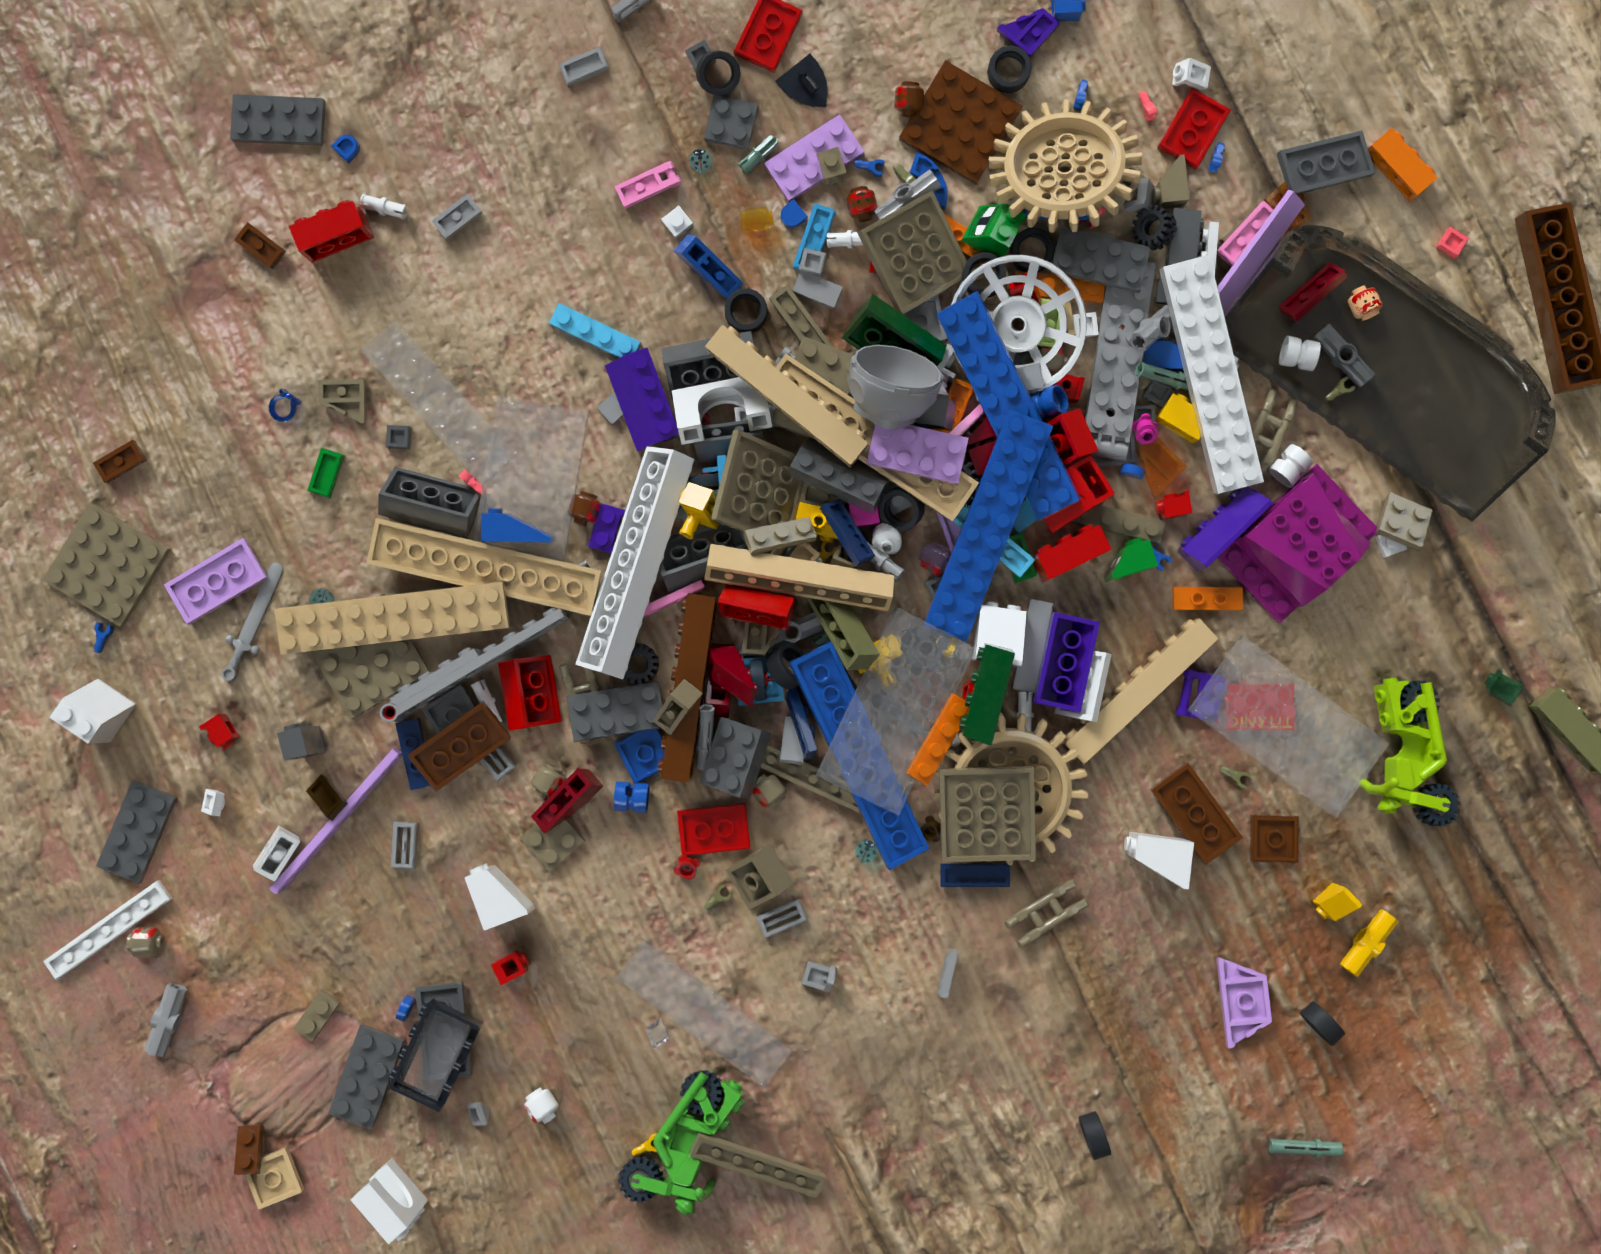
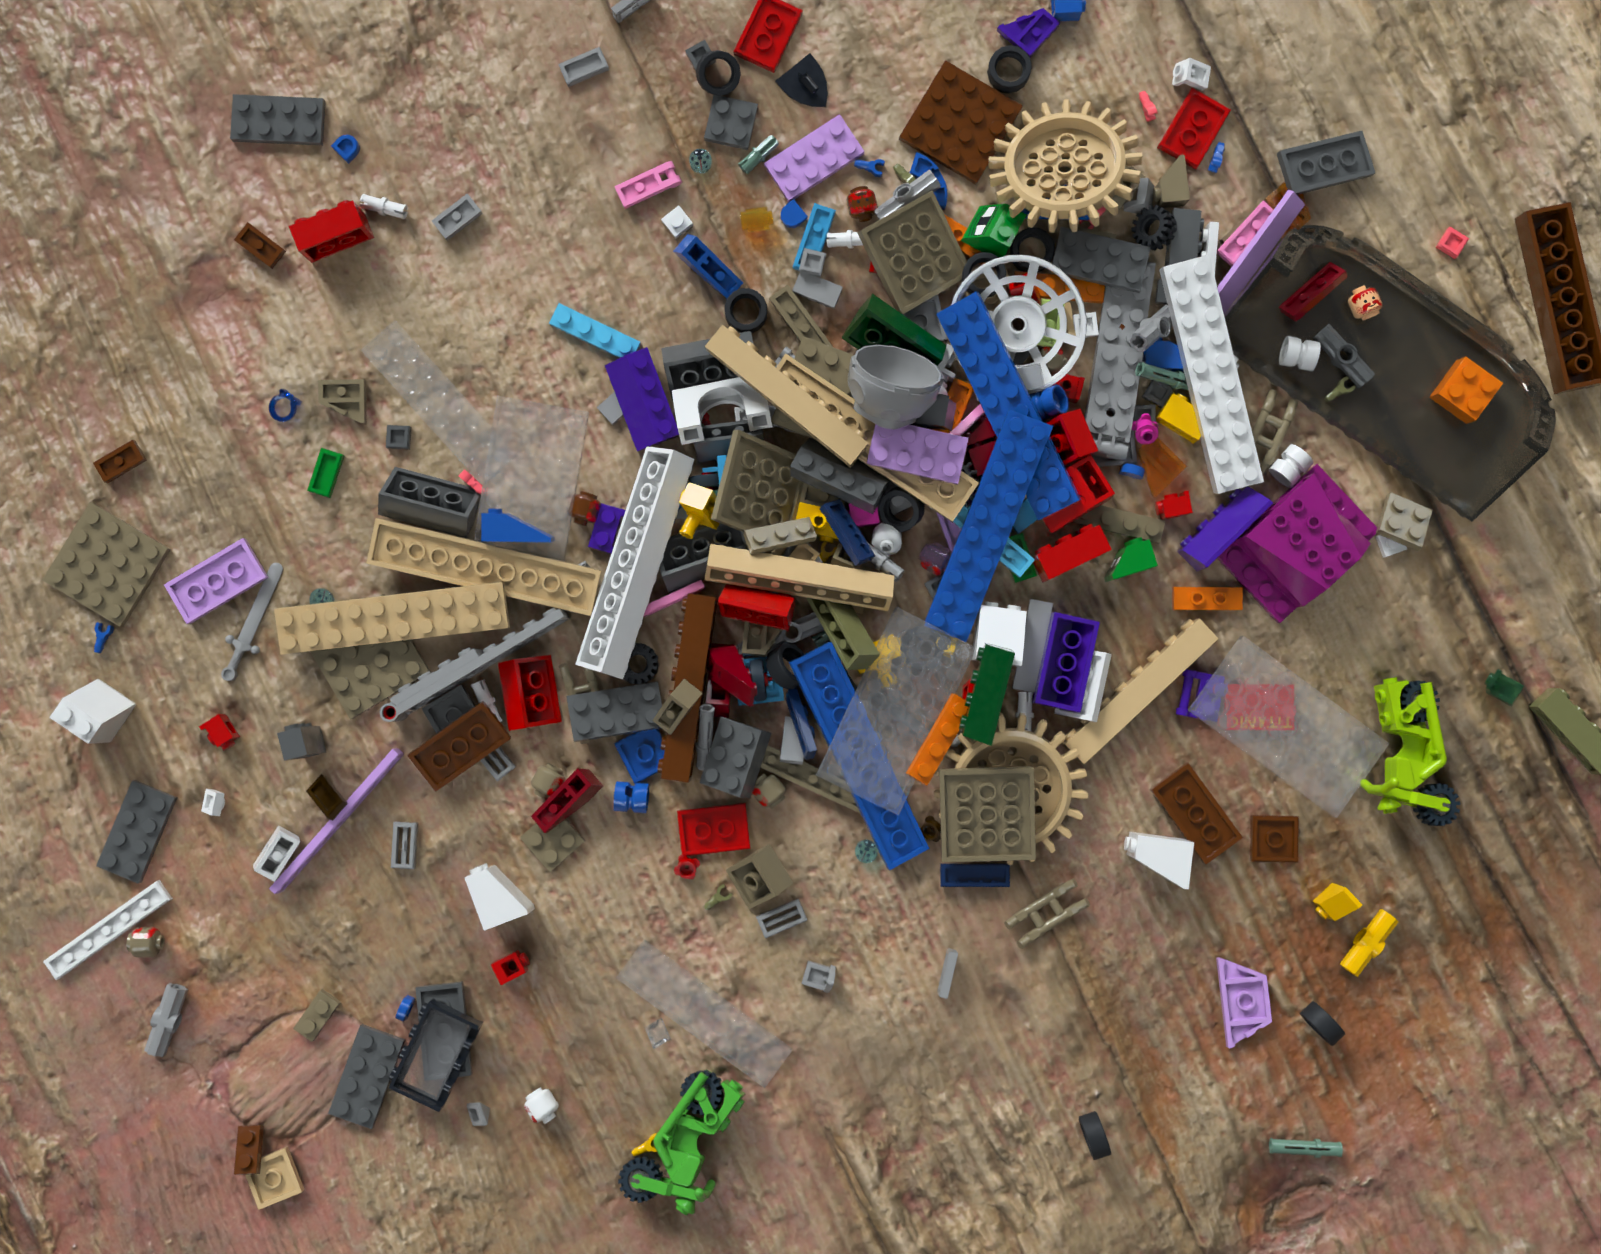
(390, 1202): white arch -> none
(411, 737): dark blue plate -> none
(757, 1164): dark tan plate -> none
(832, 166): dark tan bracket -> none
(909, 98): reddish brown head -> none
(1081, 94): blue piece -> none
(1159, 557): blue piece -> none
(1234, 775): olive piece -> none
(1401, 164): orange brick -> none
(1466, 390): none -> orange brick

